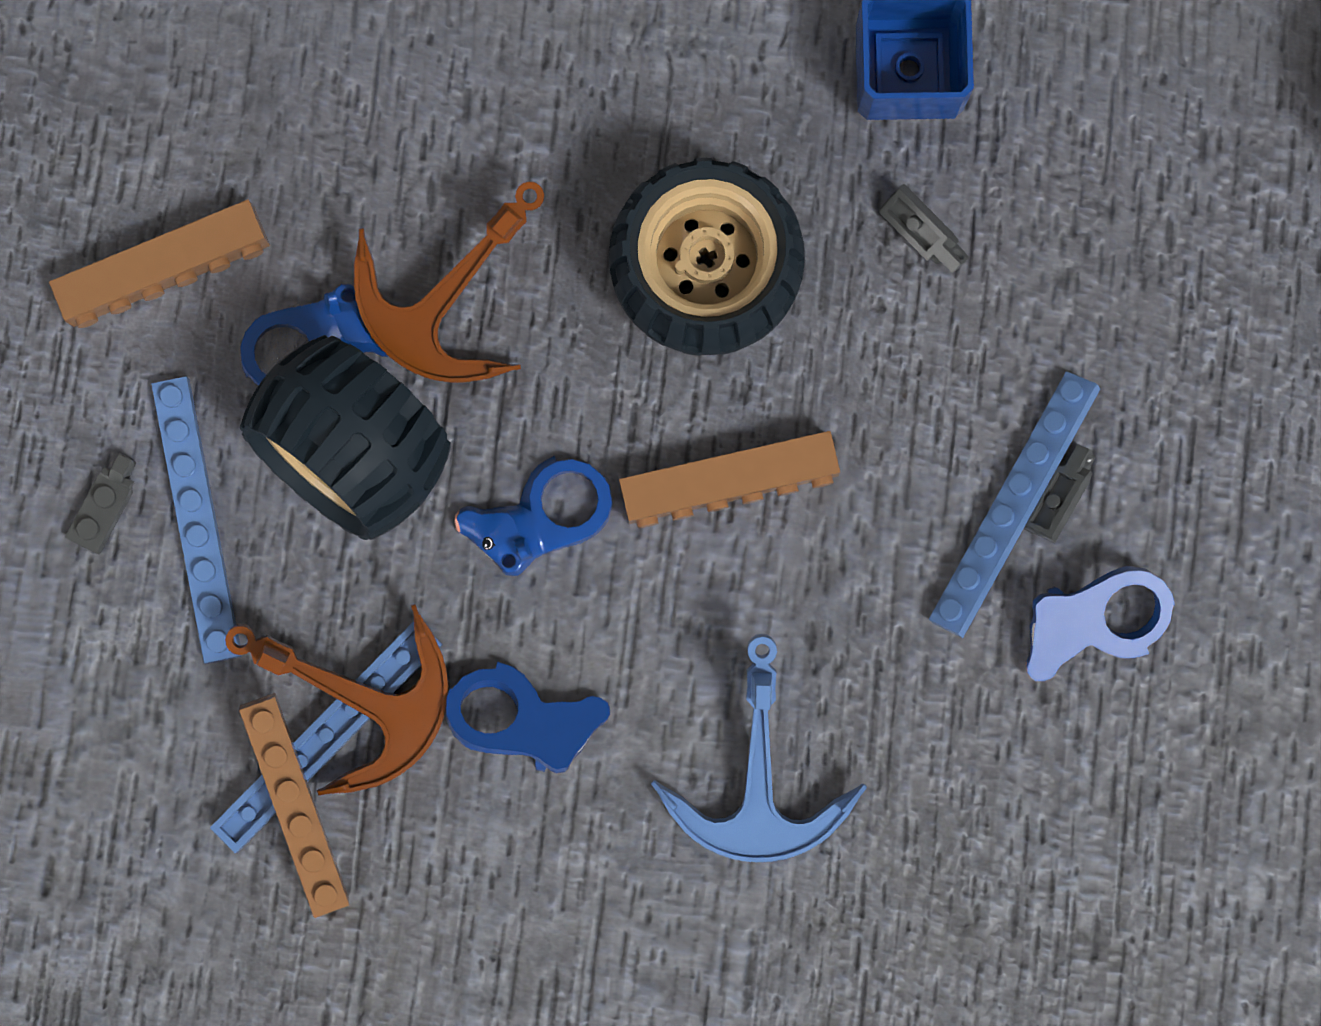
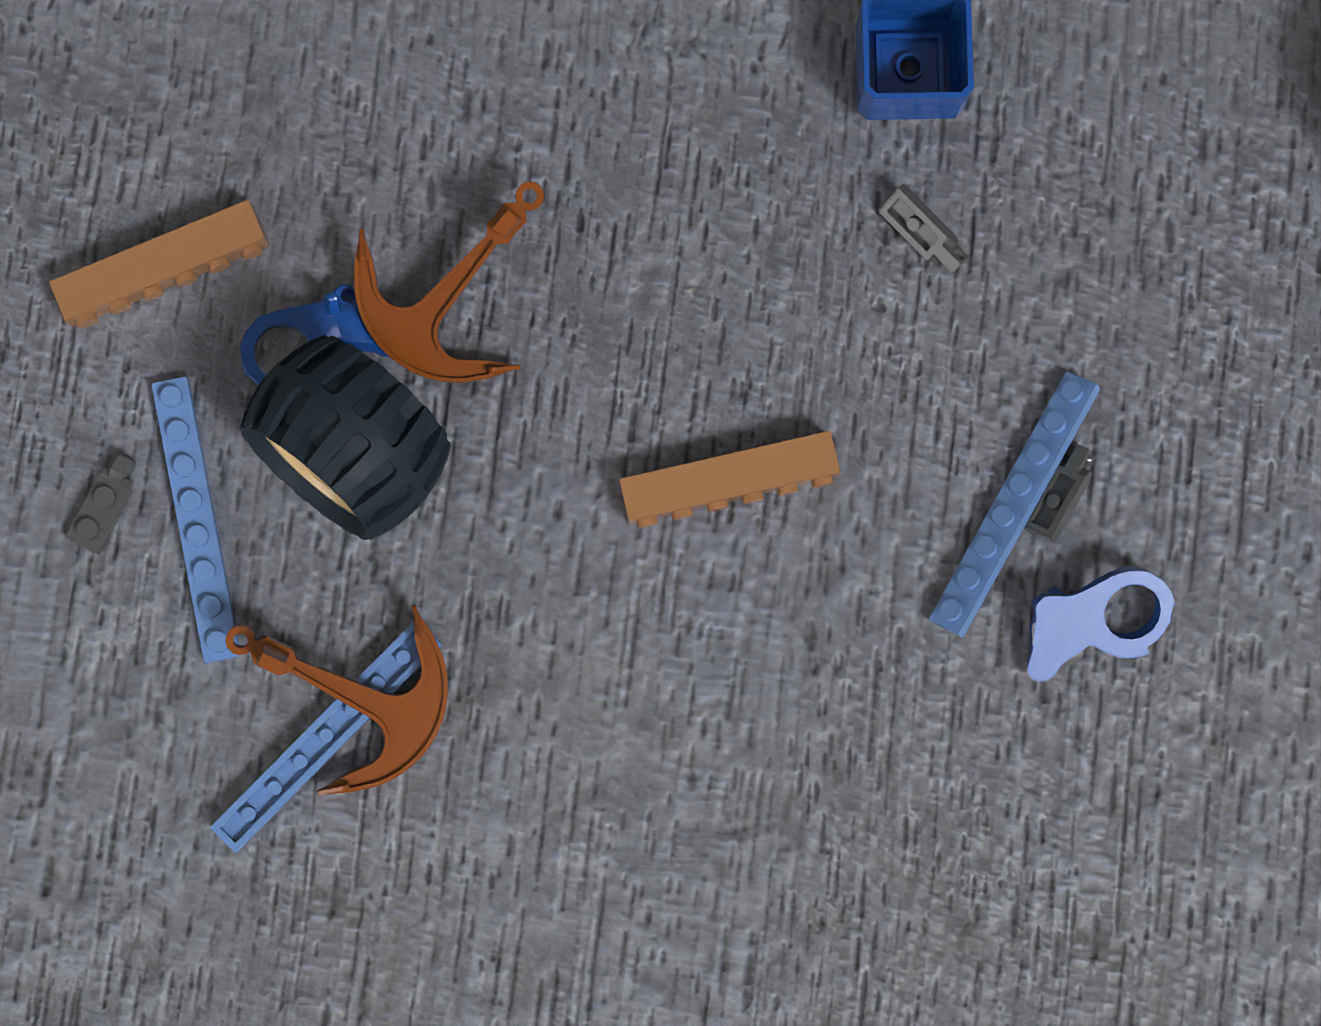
(294, 805): medium nougat brick -> none
(523, 532): blue animal -> none
(545, 731): blue animal -> none
(711, 196): wheel -> none
(757, 828): medium blue piece -> none

